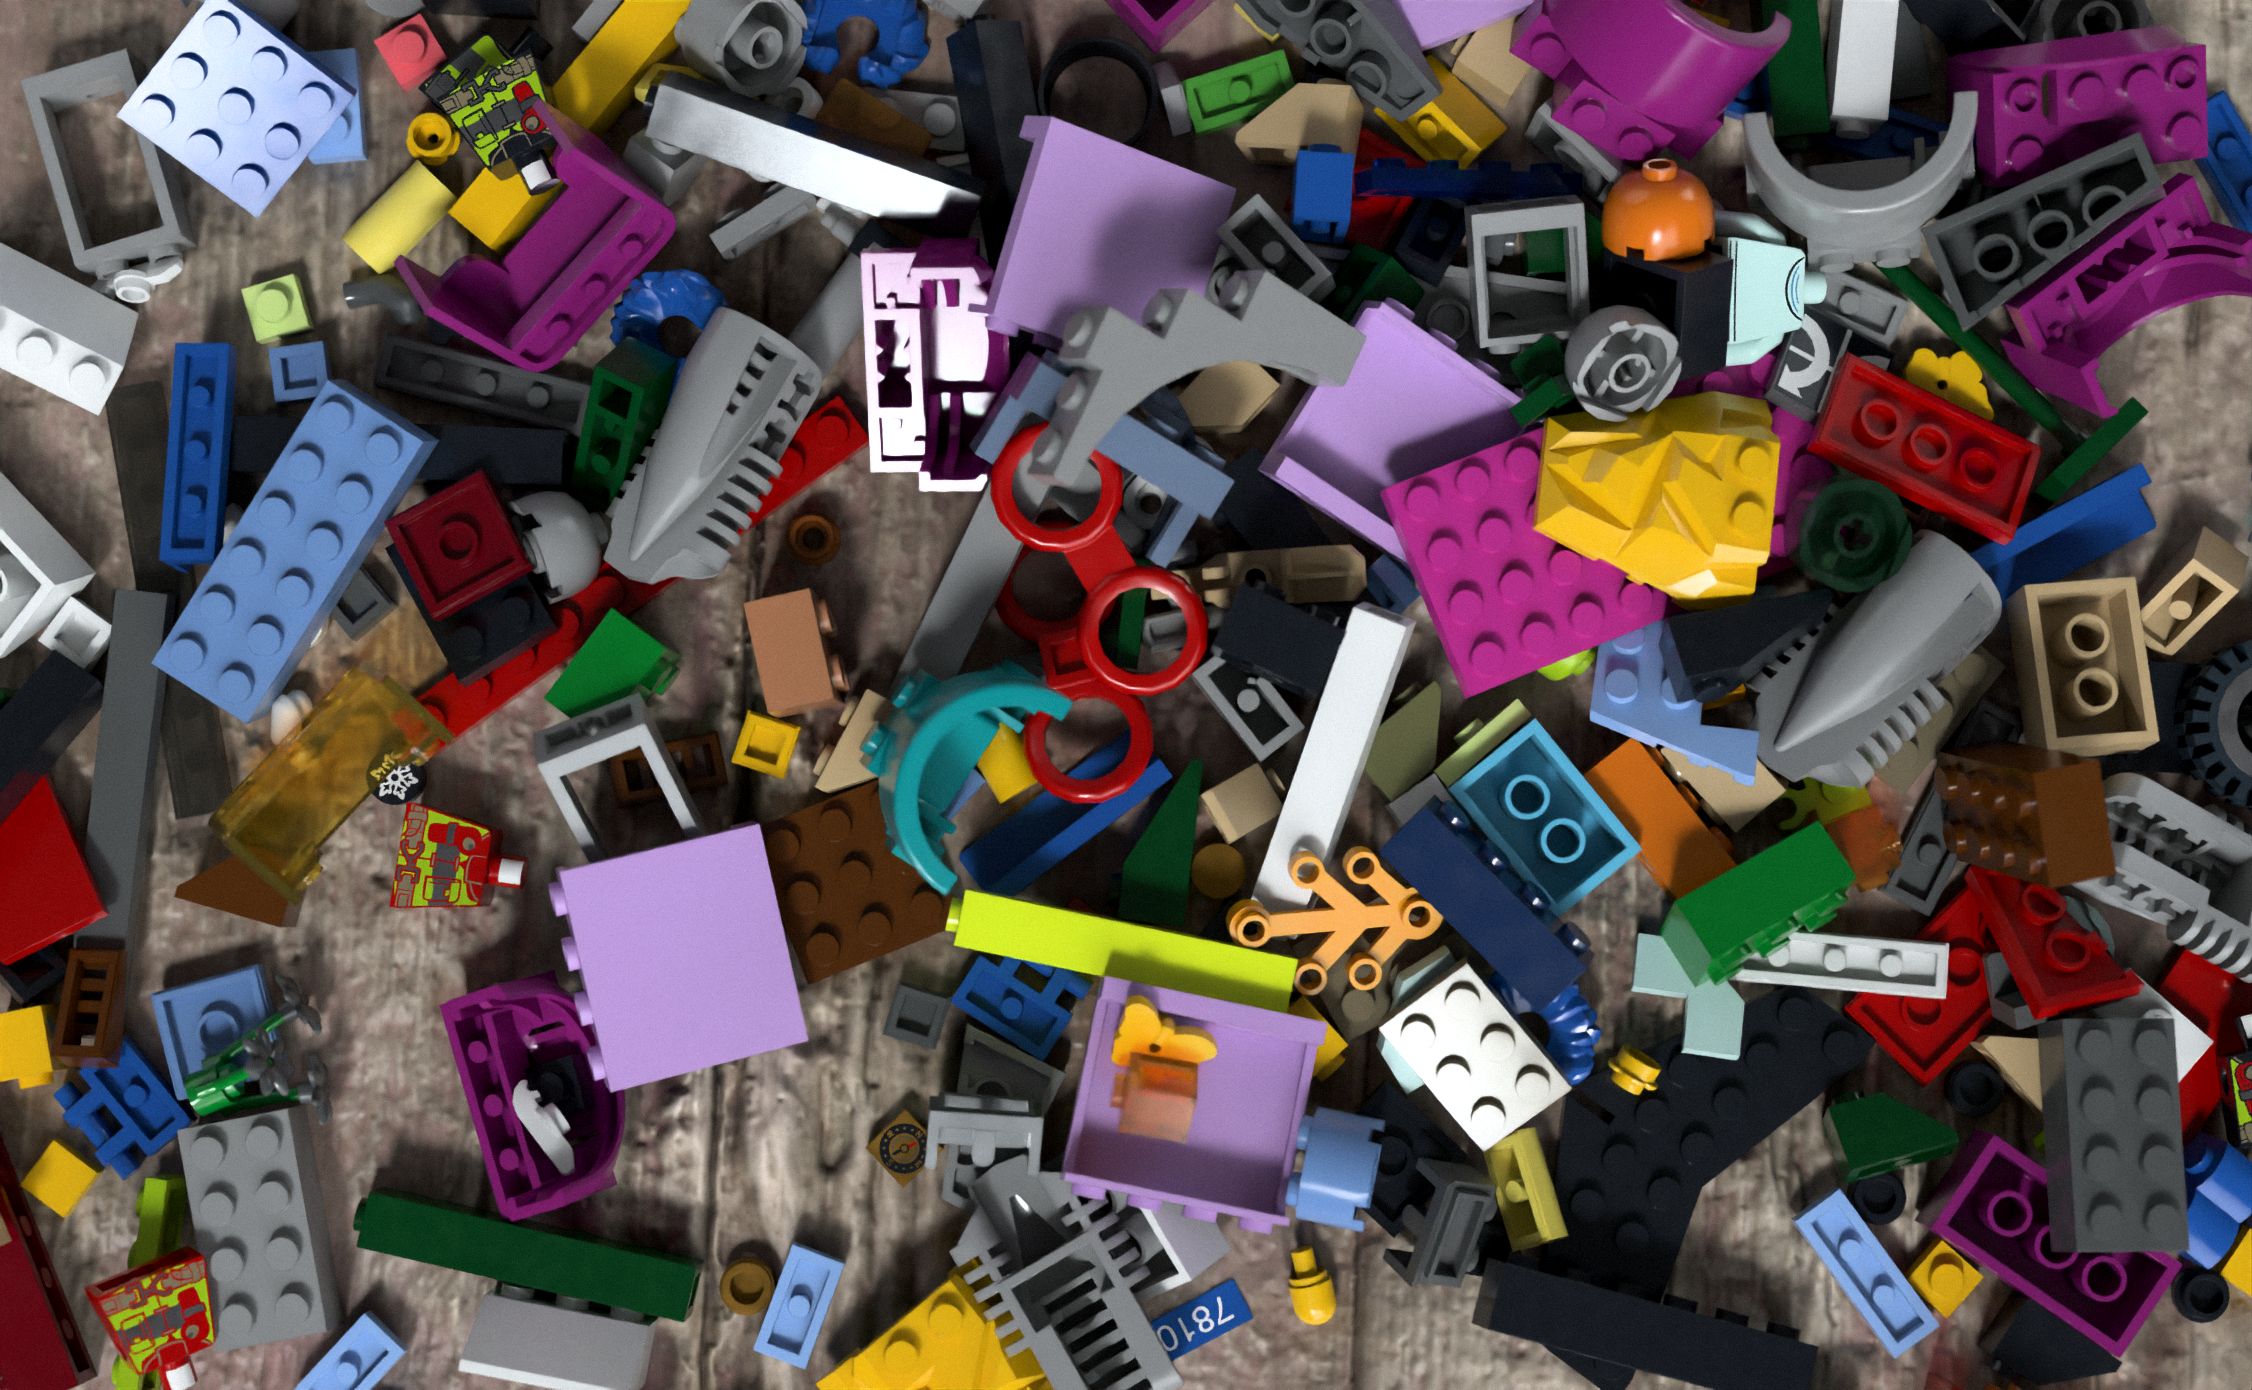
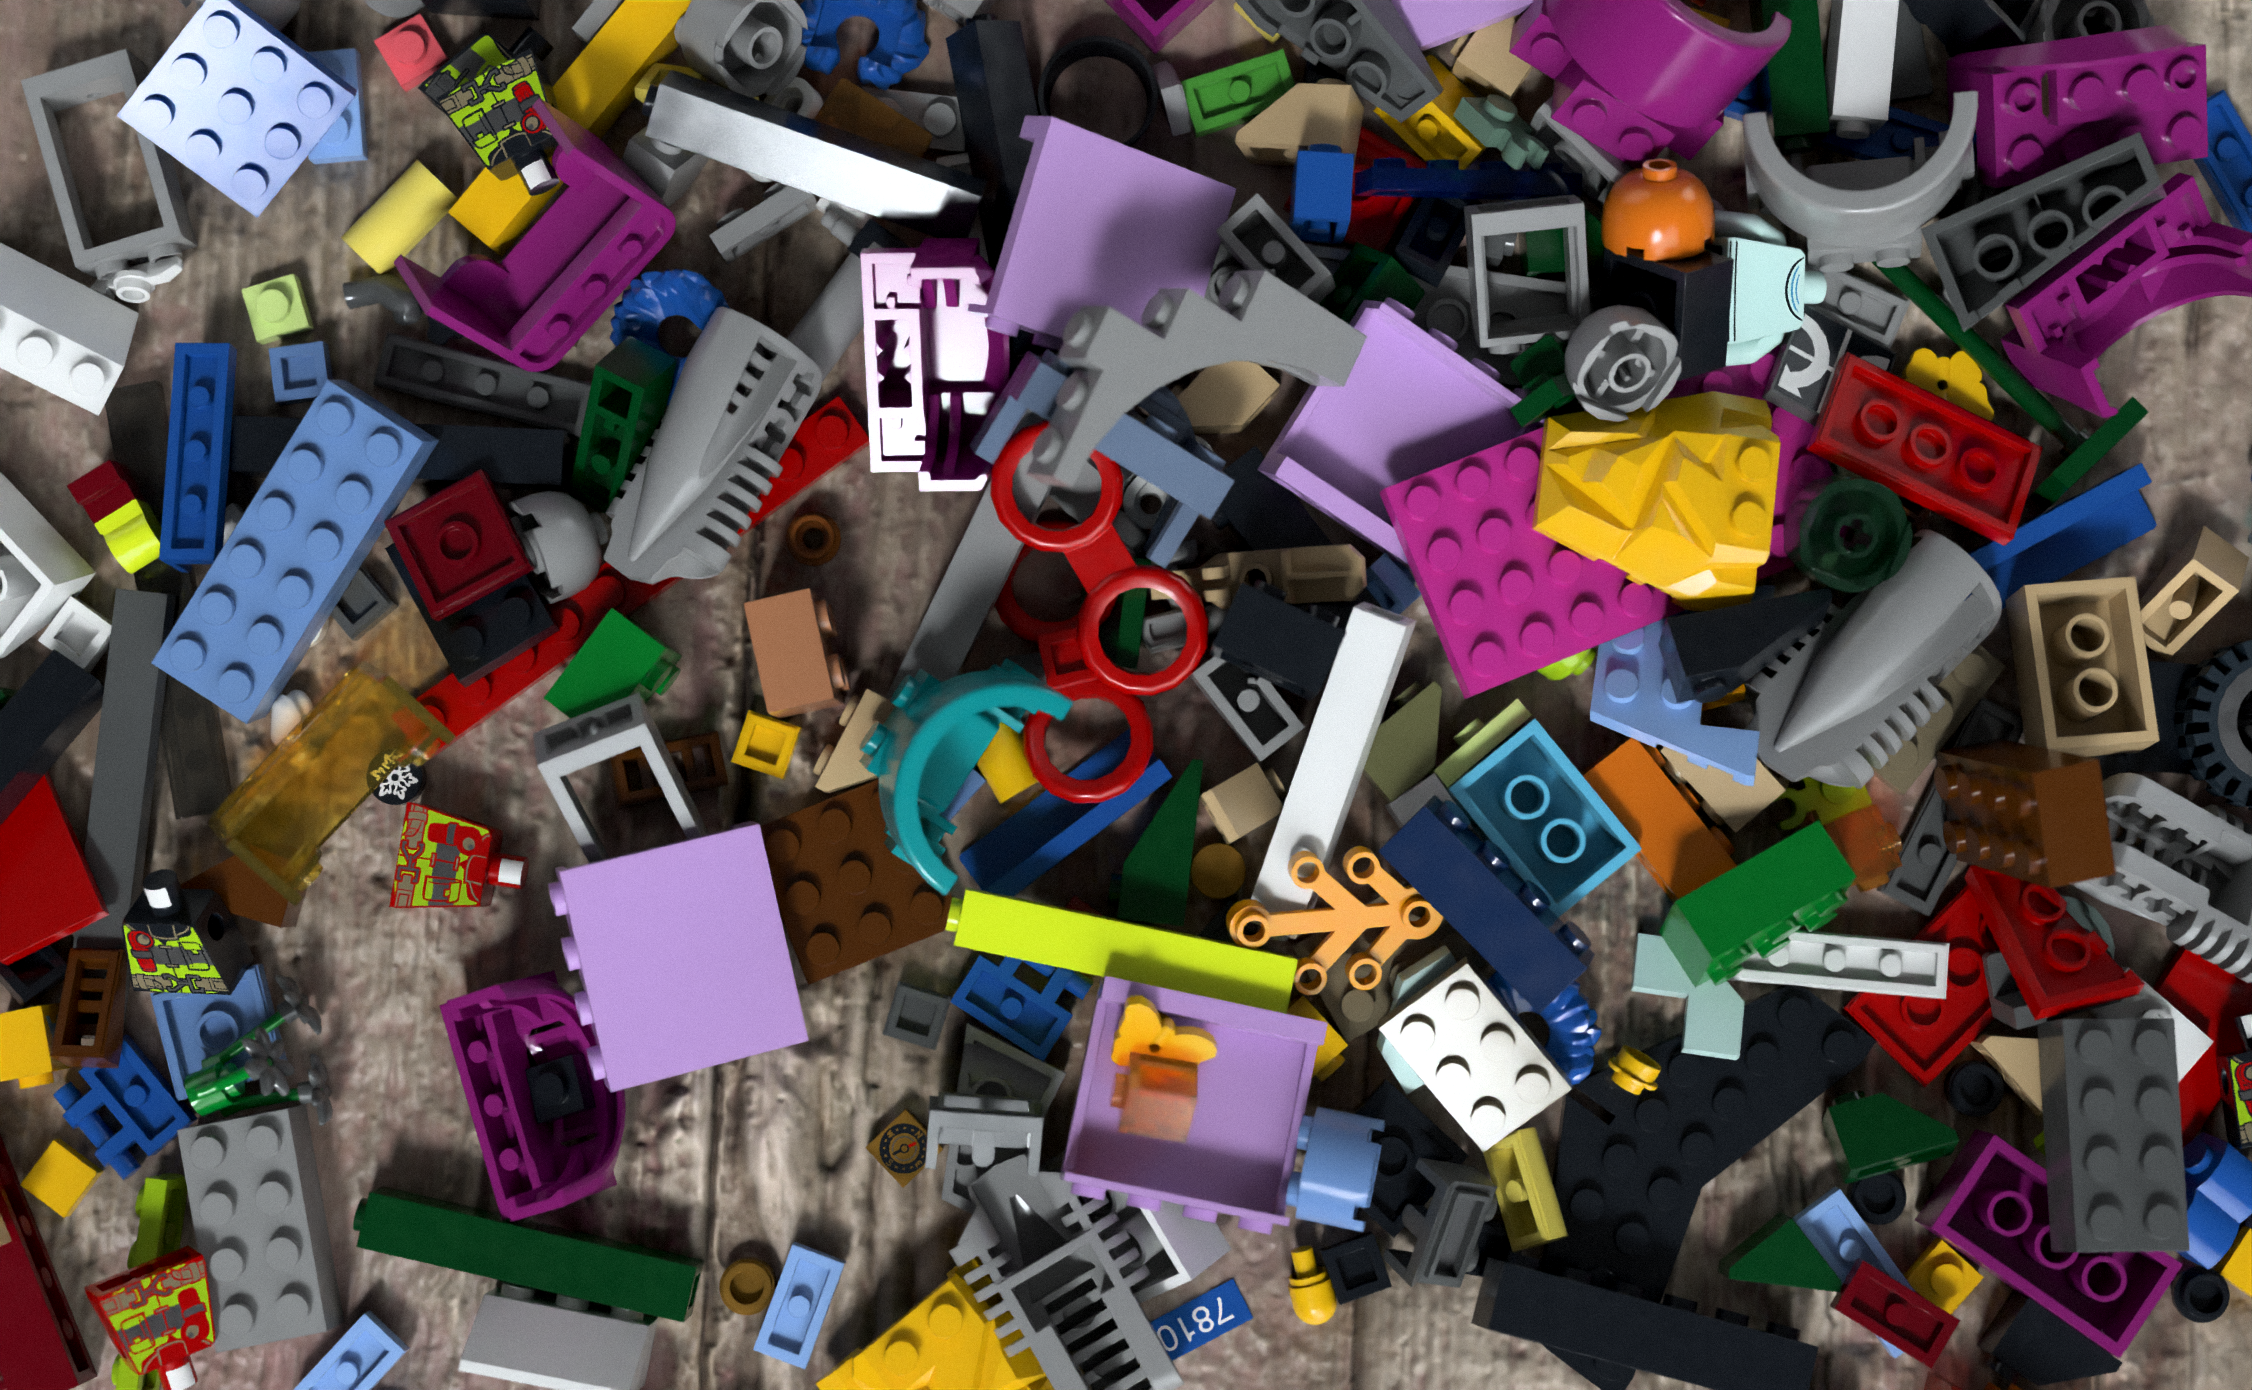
(119, 514): none -> leg
(182, 940): none -> black torso
(427, 125): yellow plate -> none
(546, 1126): white piece -> none
(1355, 1267): none -> black plate
(1497, 125): none -> sand green plate
(1780, 1256): none -> dark green slope
(1894, 1313): none -> dark red plate

